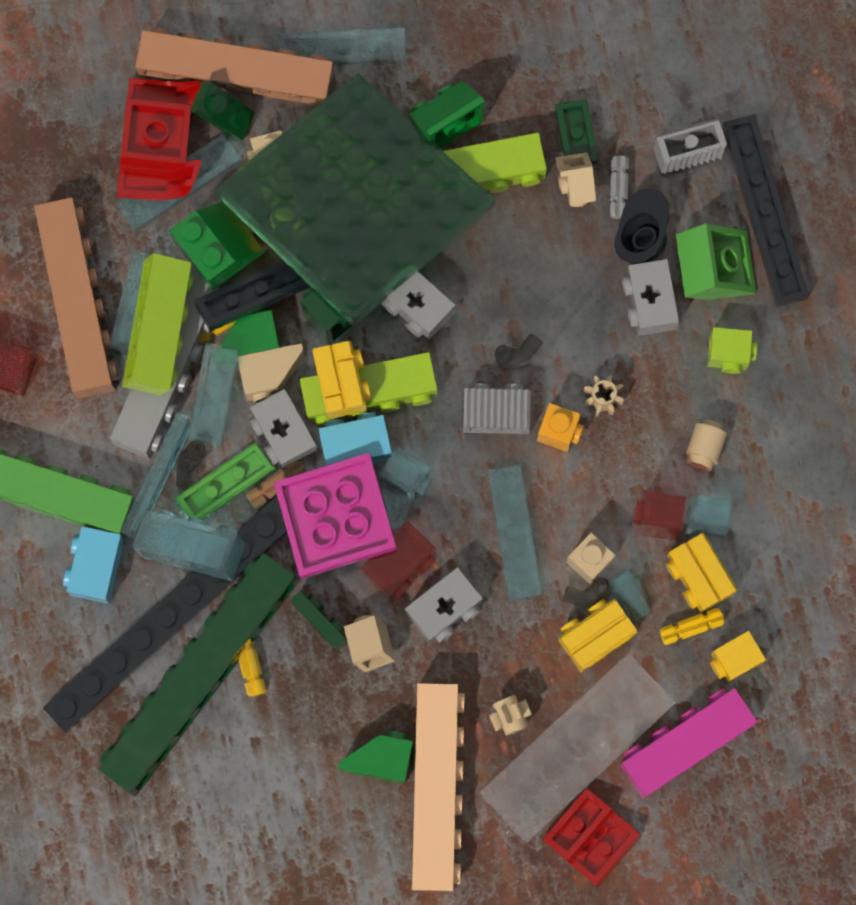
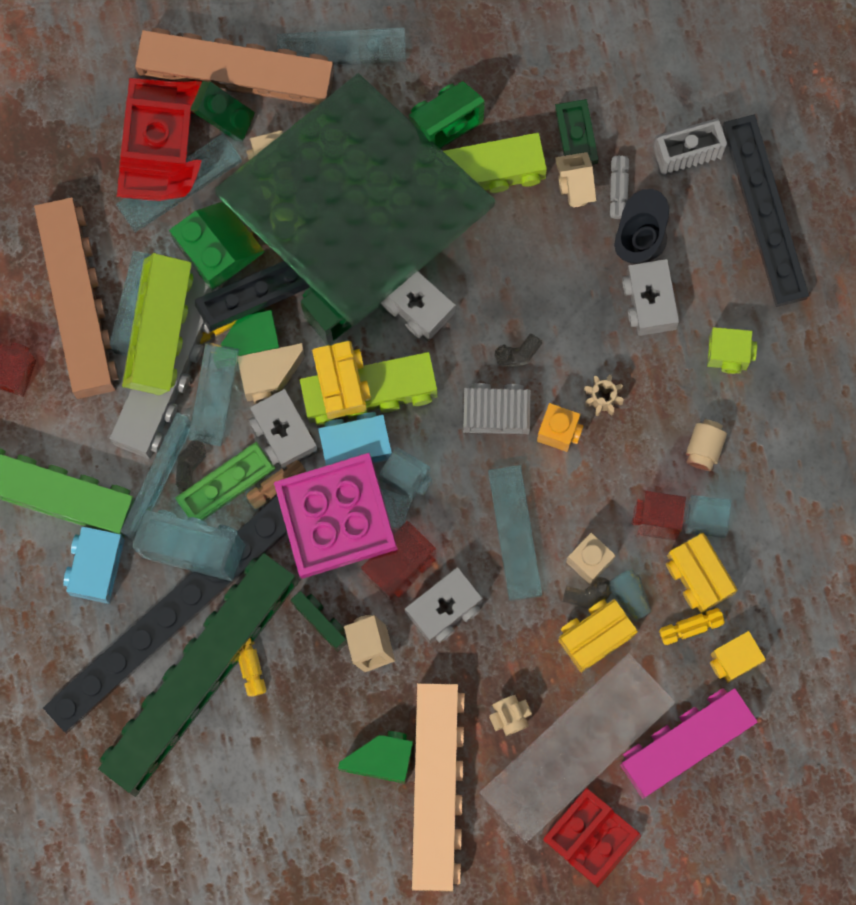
(715, 262): bright green slope -> none

